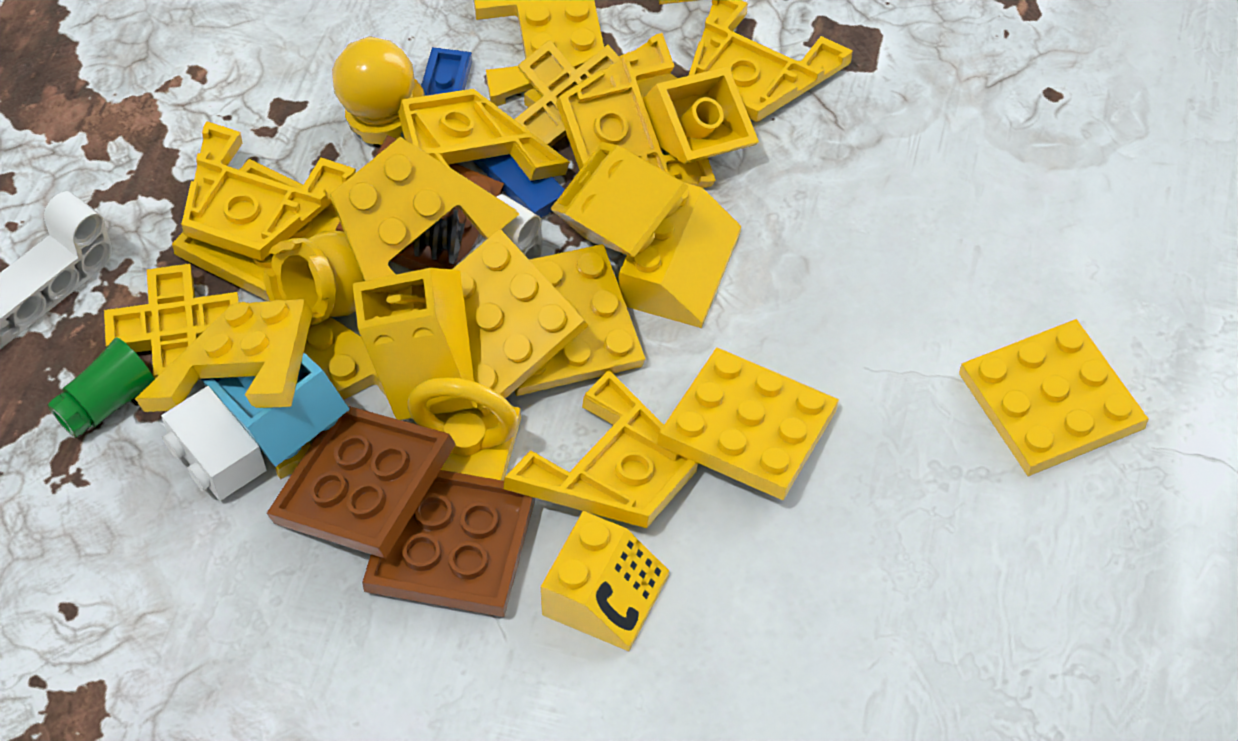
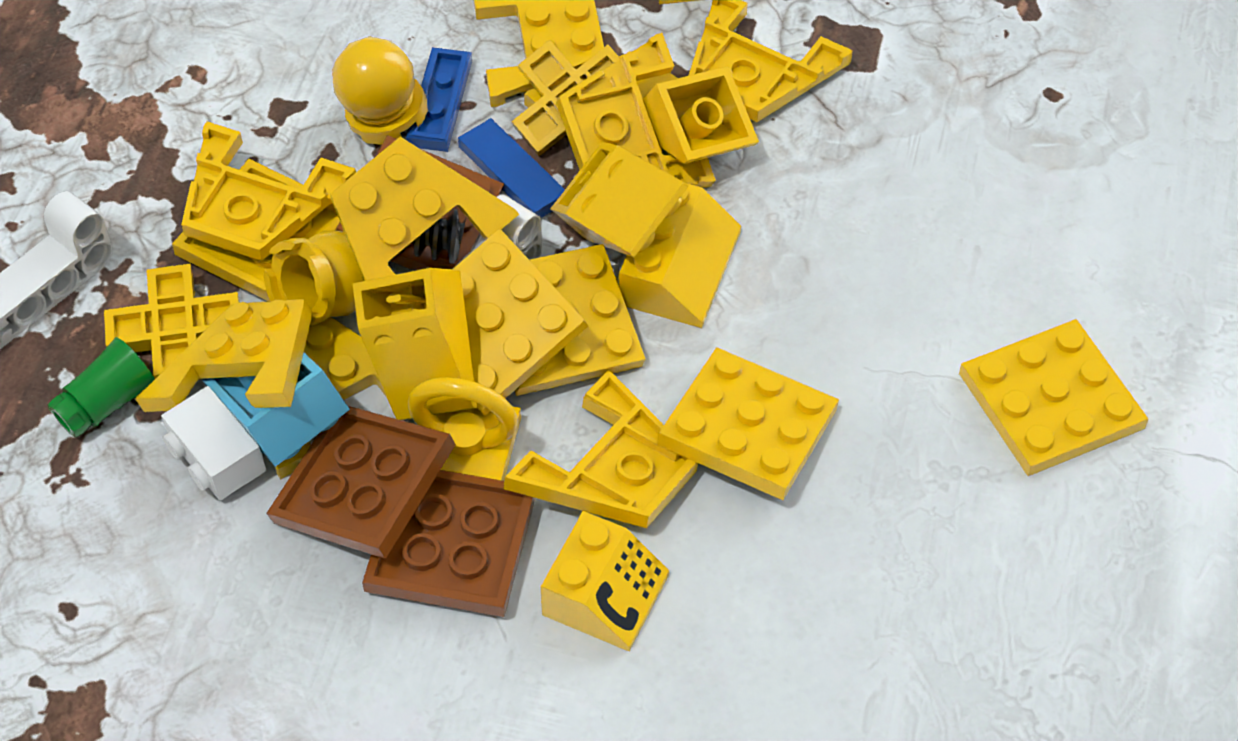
(469, 128): yellow wing -> none

